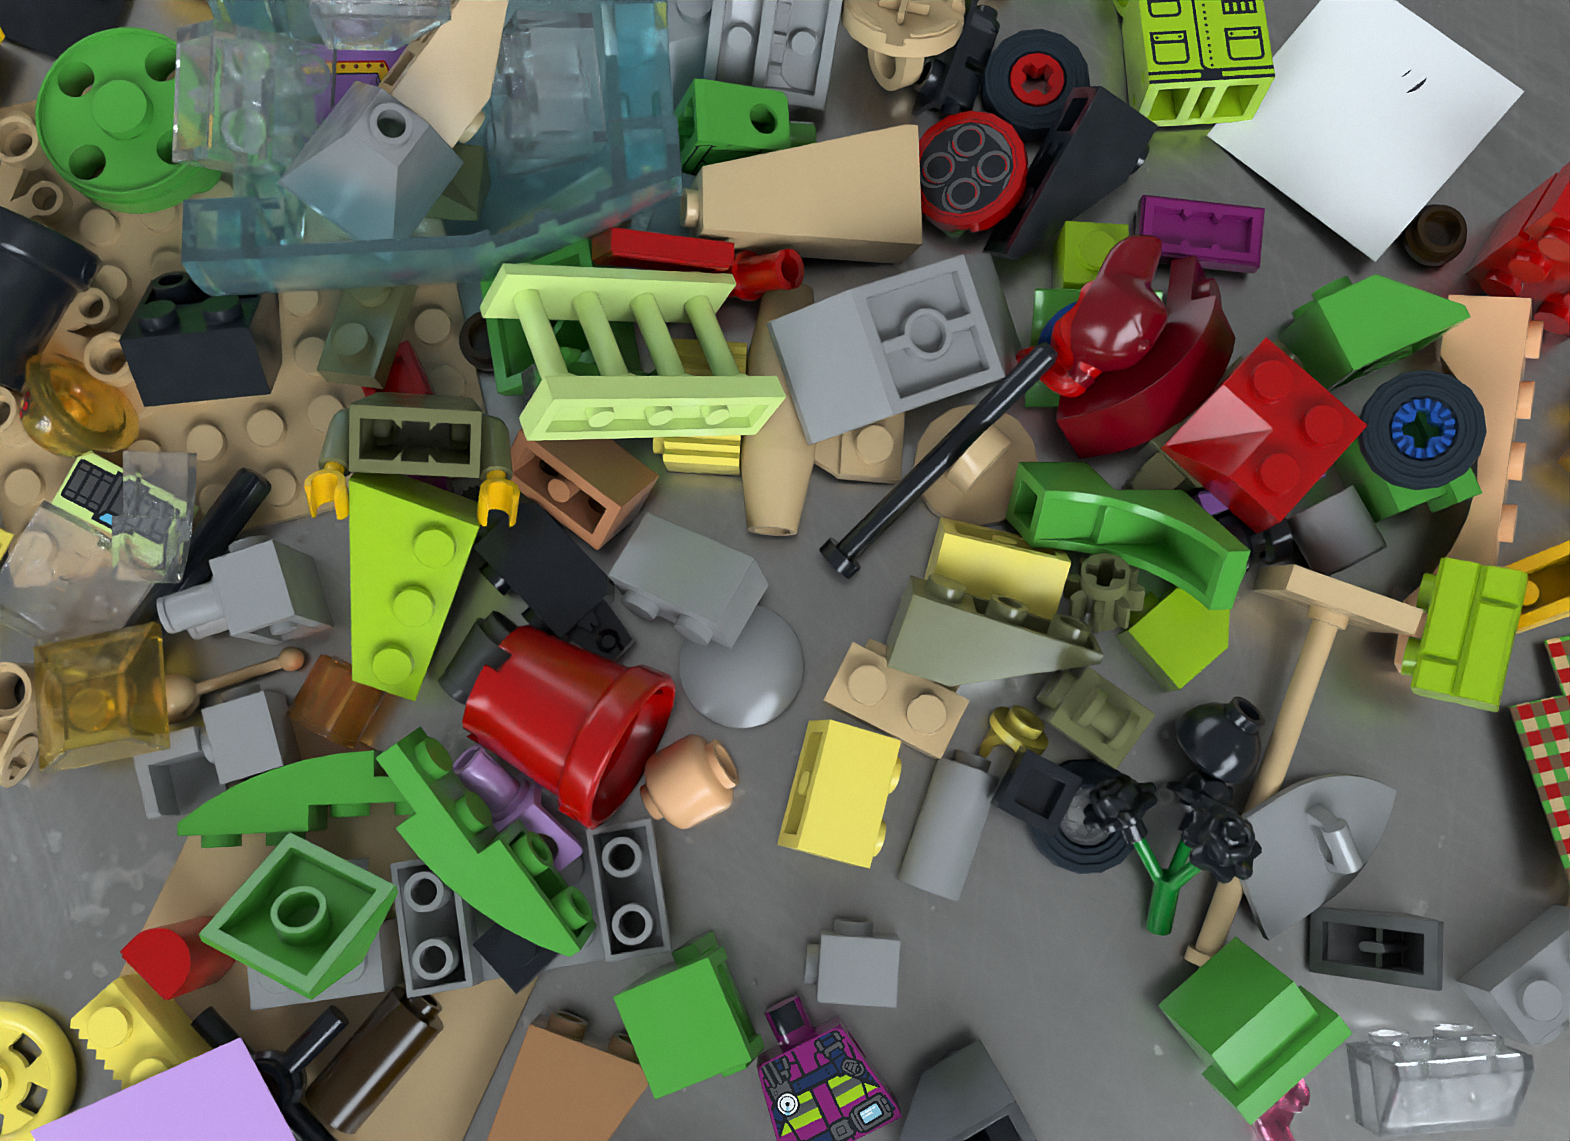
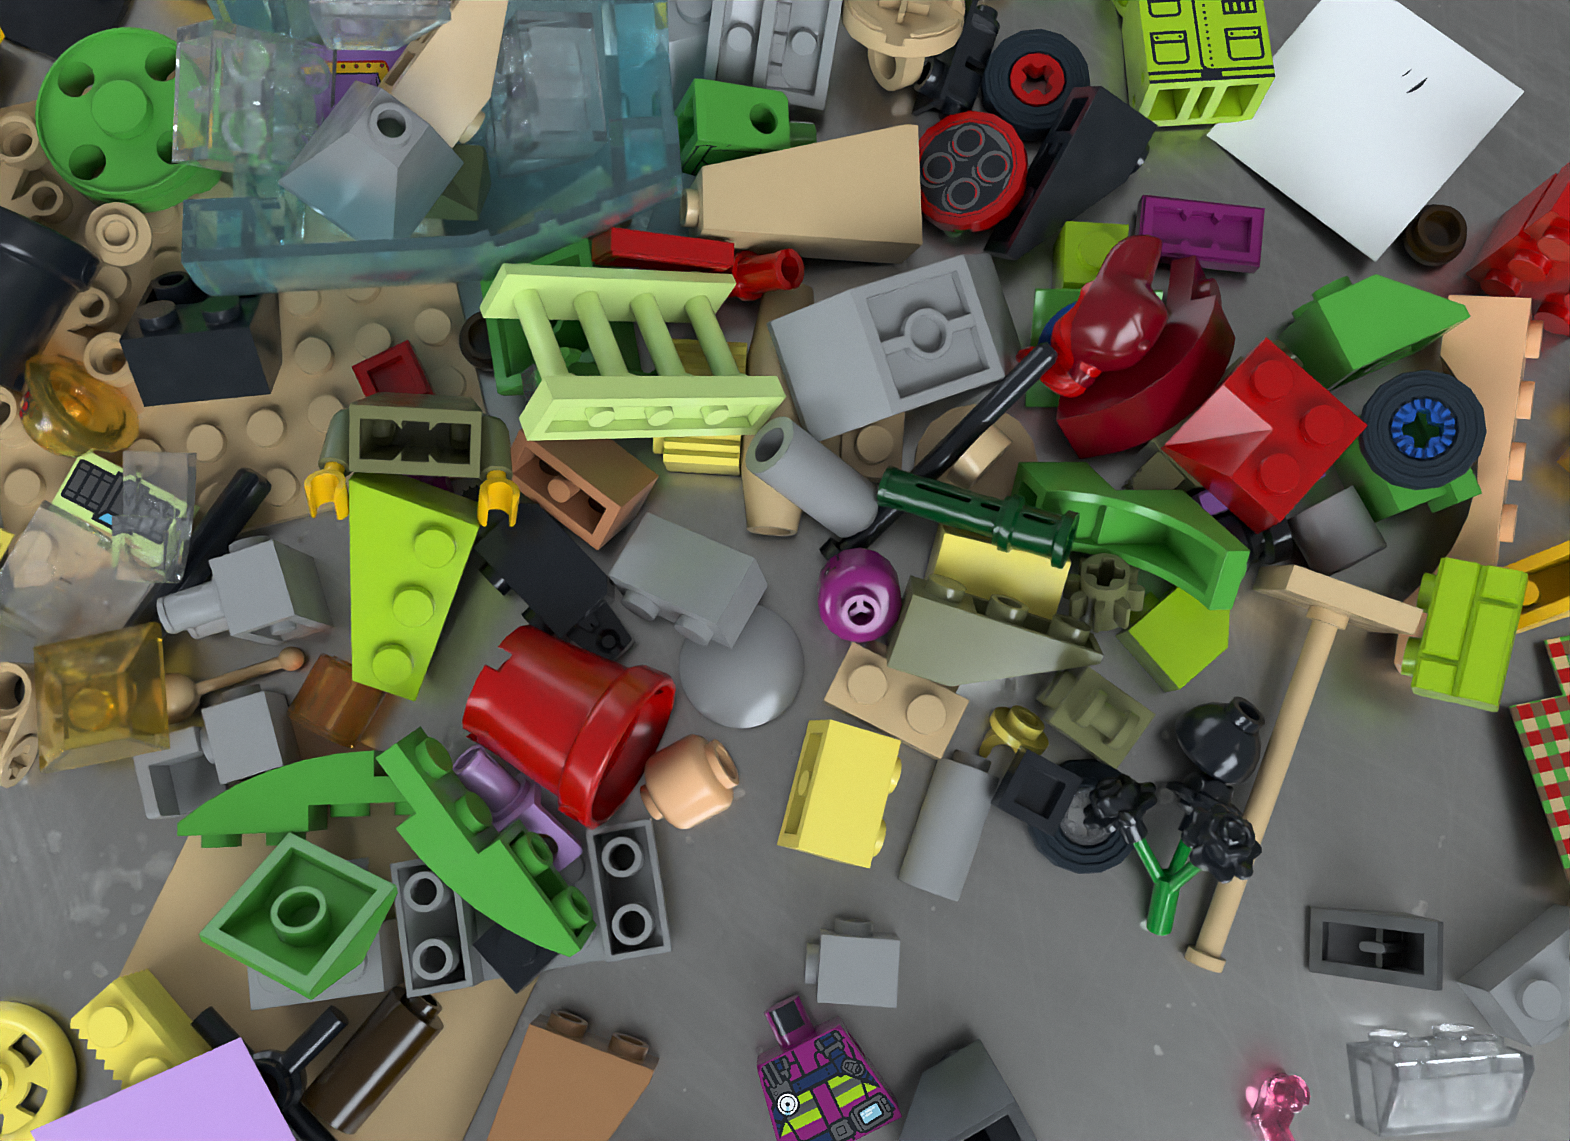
(119, 234): none -> tan plate
(175, 958): red brick -> none
(366, 335): olive plate -> none
(476, 650): dark grey cone -> none
(688, 1019): bright green plate -> none
(812, 477): none -> light grey brick
(859, 595): none -> magenta head
(1006, 521): none -> dark green pin
(1252, 1028): bright green plate -> none
(1312, 844): light grey shield -> none

